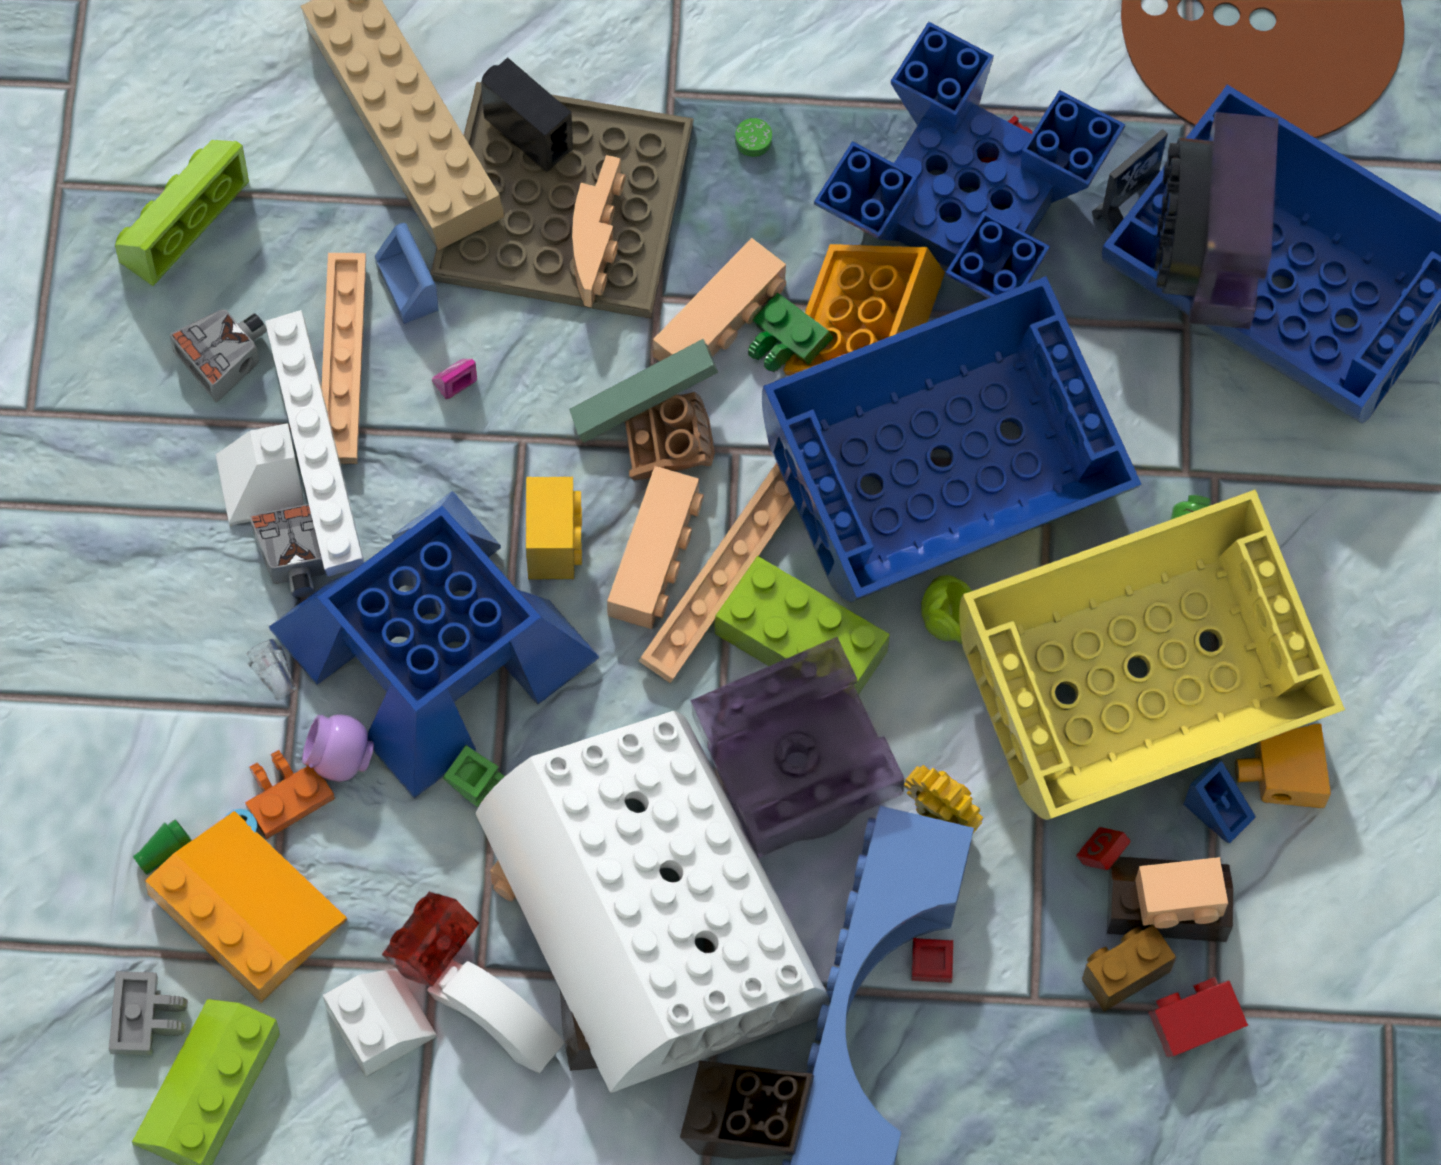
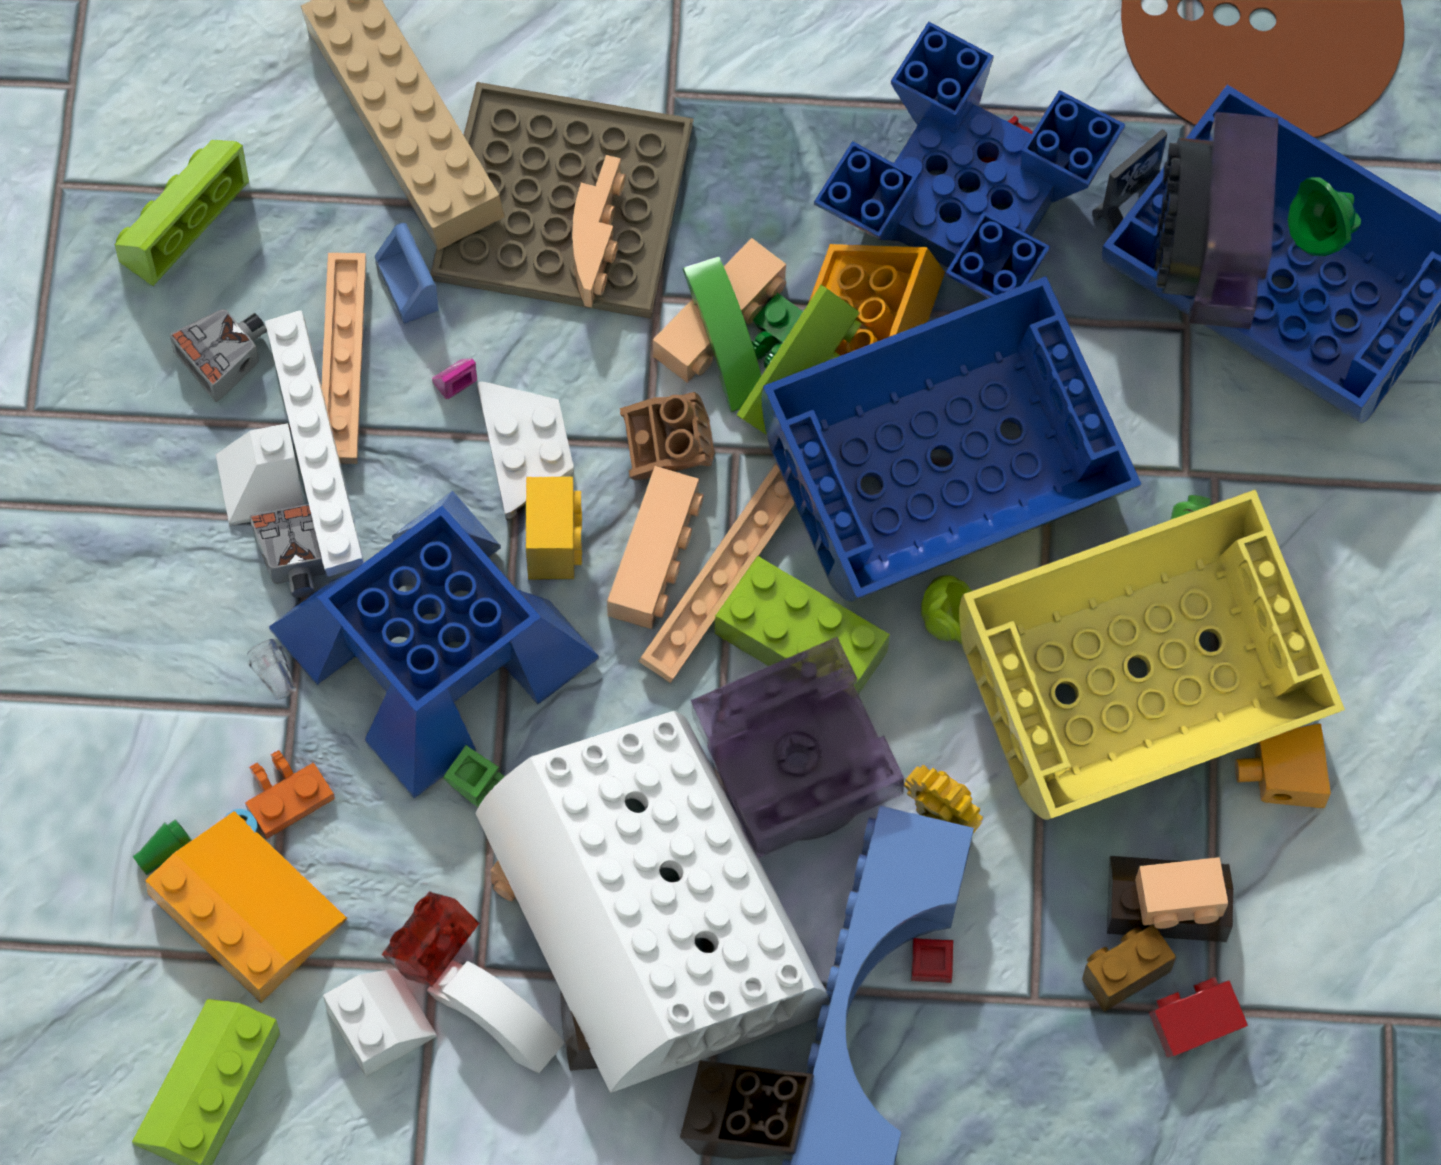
(134, 1013): light grey hinge -> none
(337, 747): lavender piece -> none
(524, 440): none -> white wing
(526, 114): black brick -> none
(643, 390): sand green tile -> none
(725, 329): none -> bright green slope
(753, 137): bright green tile -> none
(809, 343): none -> lime slope
(1103, 848): red tile -> none
(1219, 802): blue slope -> none
(1322, 218): none -> green helmet

